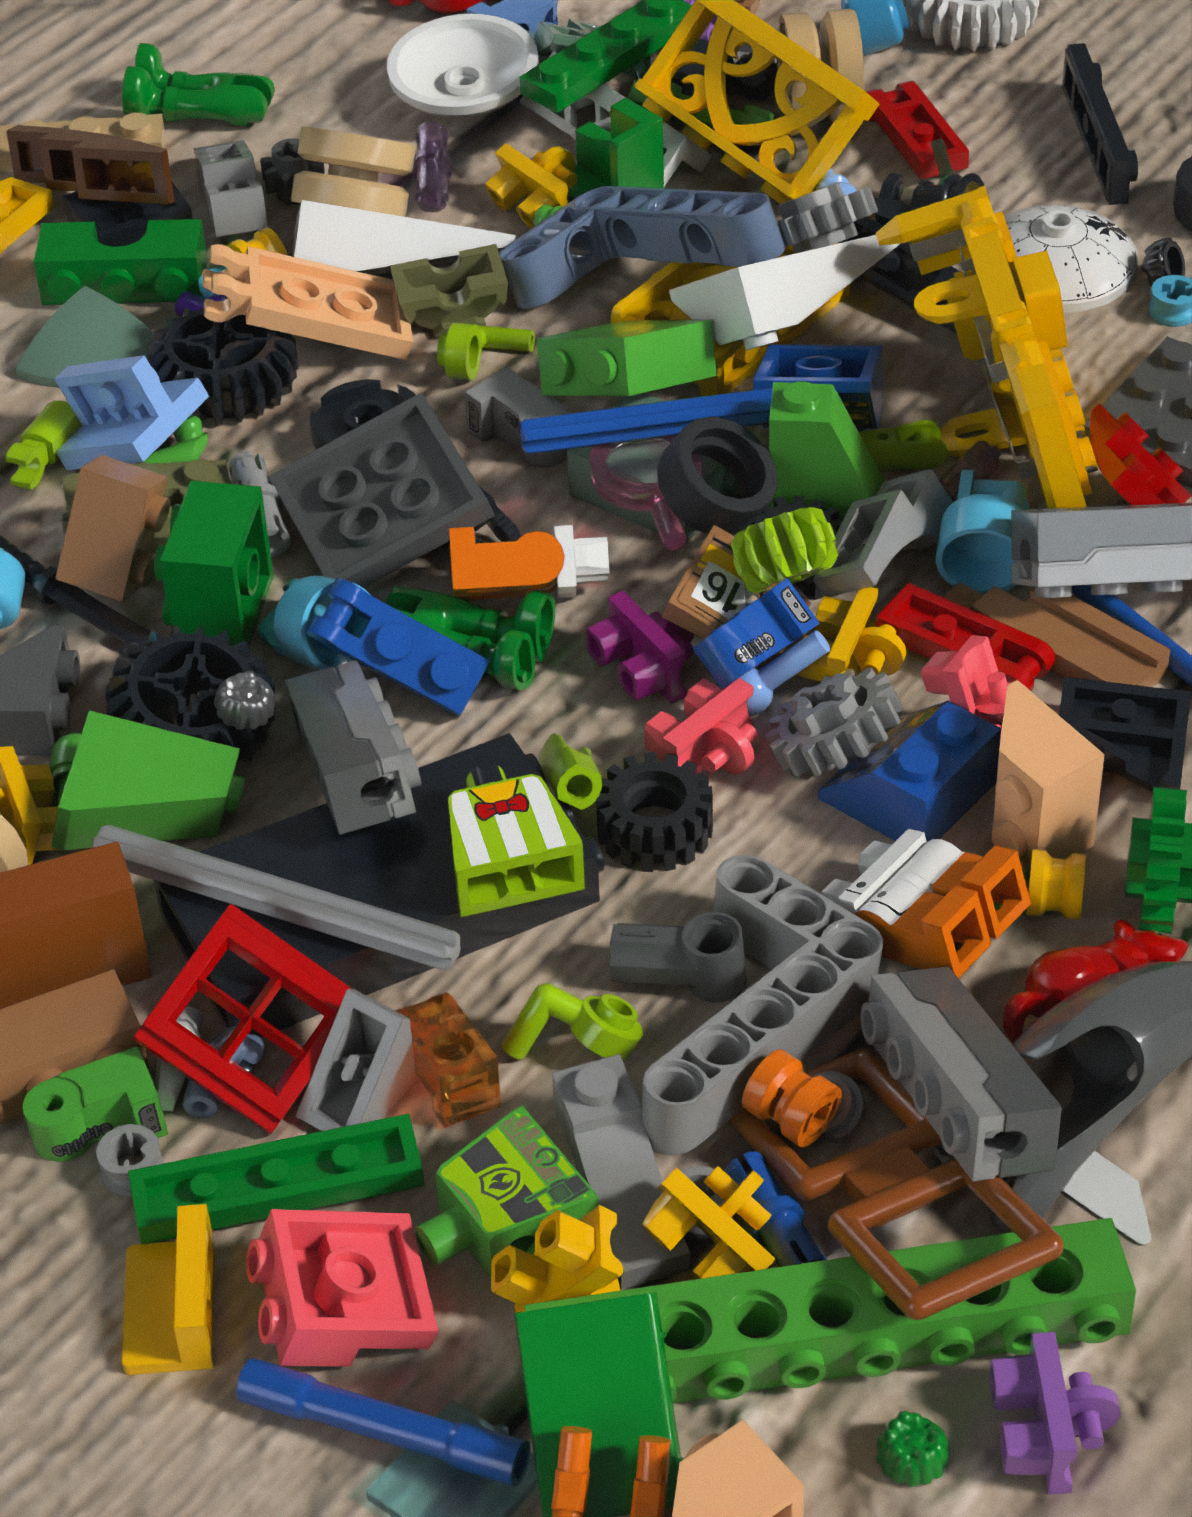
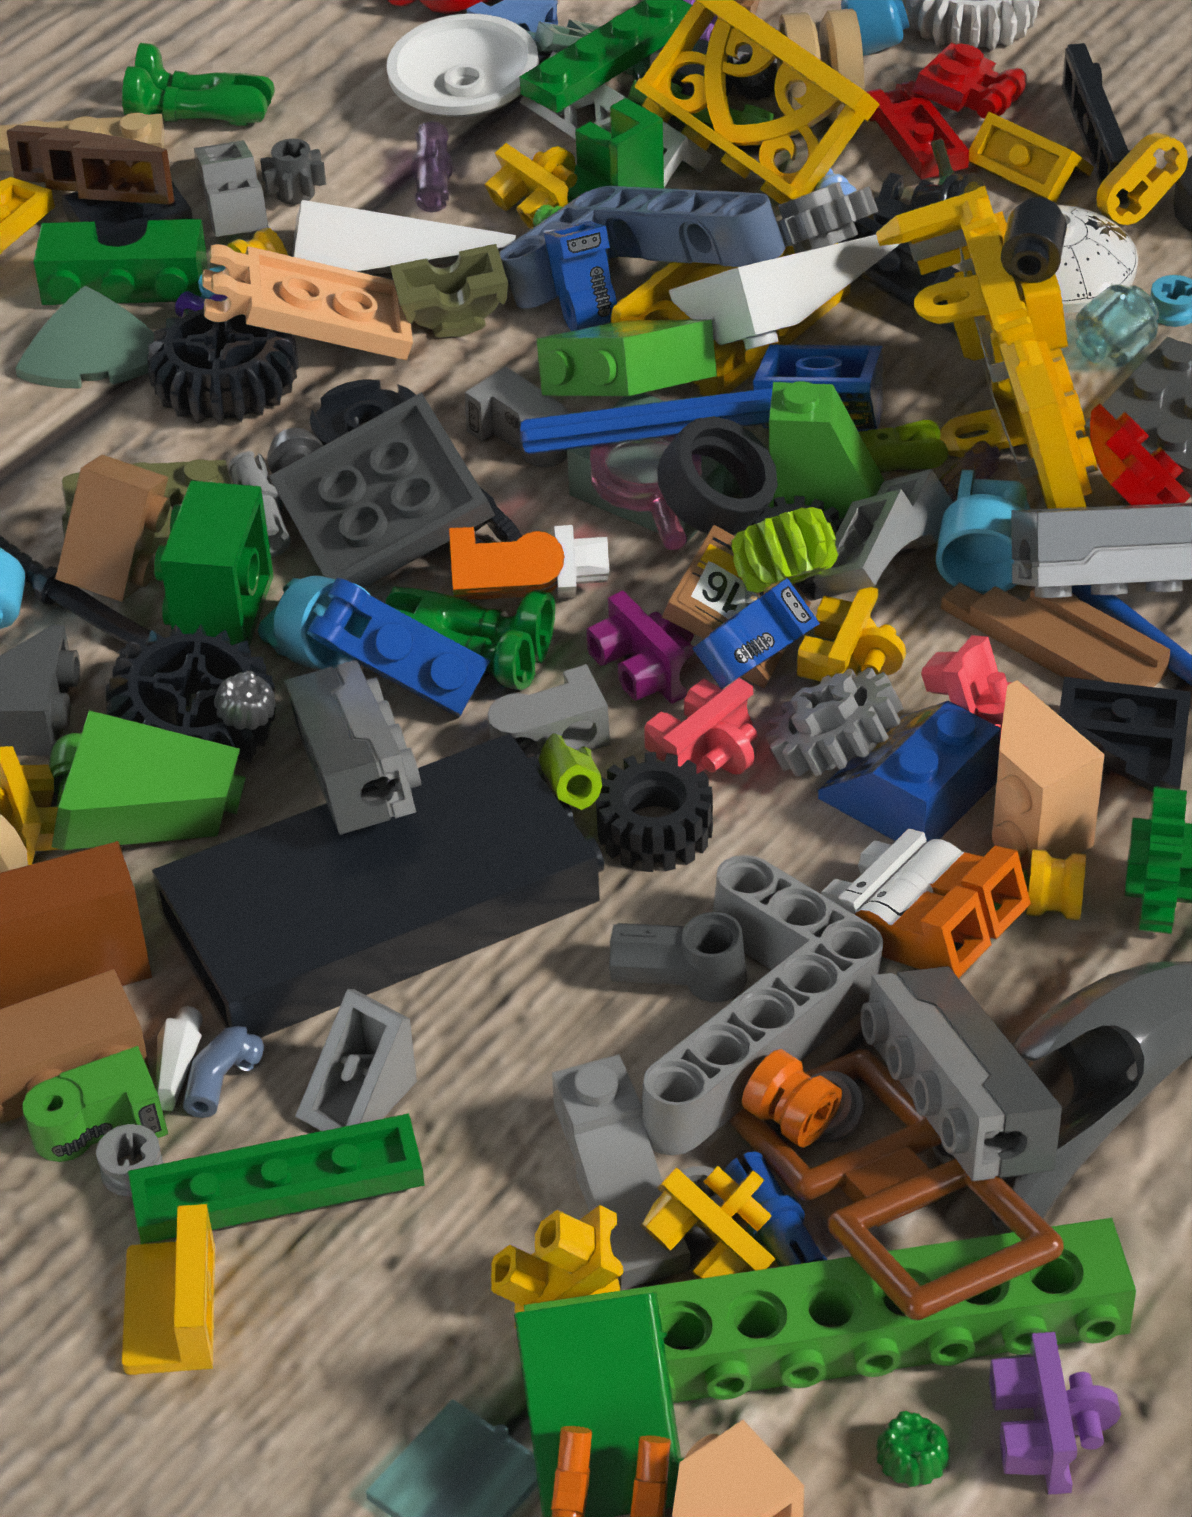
(40, 442): lime bar -> none
(123, 409): light blue bracket -> none
(188, 445): bright green arm -> none
(214, 1068): red piece -> none
(285, 899): light grey axle -> none
(291, 446): none -> flat silver plate
(339, 1285): coral plate -> none
(353, 171): tan wheel -> none
(452, 1060): clear orange leg -> none
(459, 1444): blue piece -> none
(463, 344): lime plate -> none
(501, 1192): torso -> none
(511, 842): lime torso -> none
(570, 710): none -> light grey leg
(582, 274): none -> blue leg
(600, 1023): lime plate -> none
(781, 669): light blue bar -> none
(939, 625): red plate -> none
(966, 78): none -> red plate
(1024, 157): none -> yellow panel
(1034, 240): none -> black brick
(1068, 970): red animal -> none
(1111, 1194): white sticker -> none
(1116, 325): none -> clear light blue head
(1141, 178): none -> yellow beam
(1163, 259): black piece -> none

